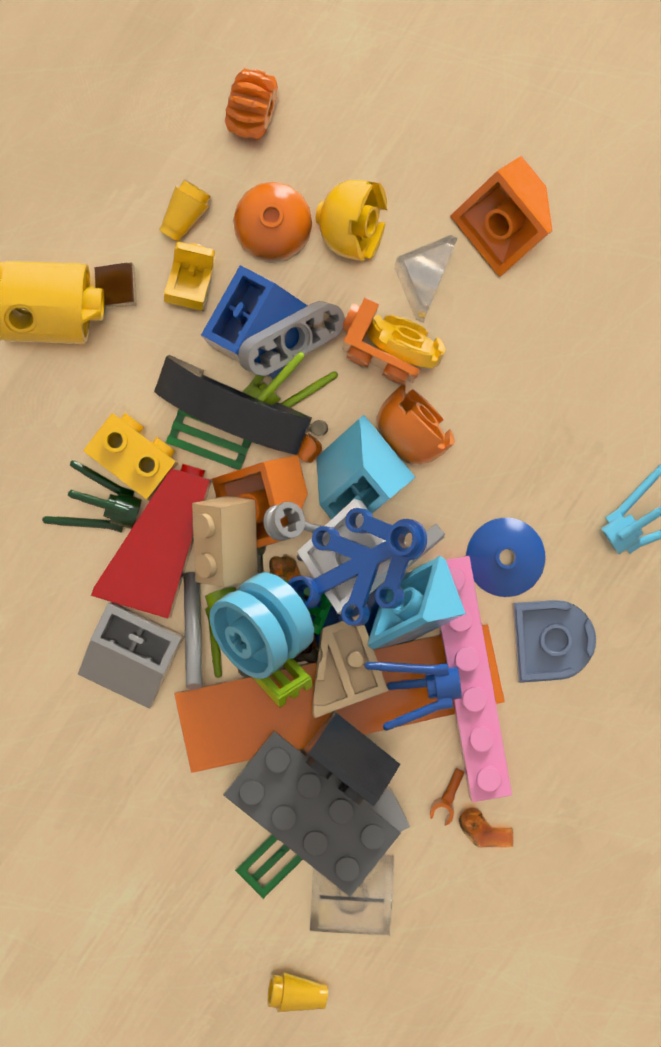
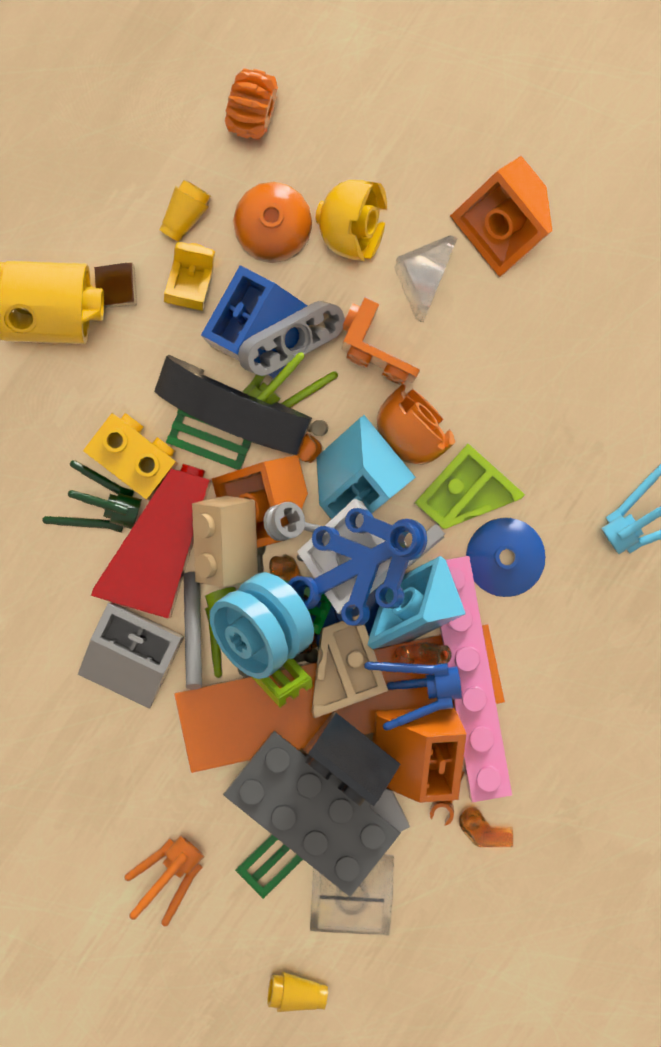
(181, 859): none -> orange plant
(406, 341): yellow tile -> none
(422, 652): none -> clear orange arm
(428, 752): none -> orange slope
(467, 490): none -> lime wing
(551, 640): sand blue tile -> none

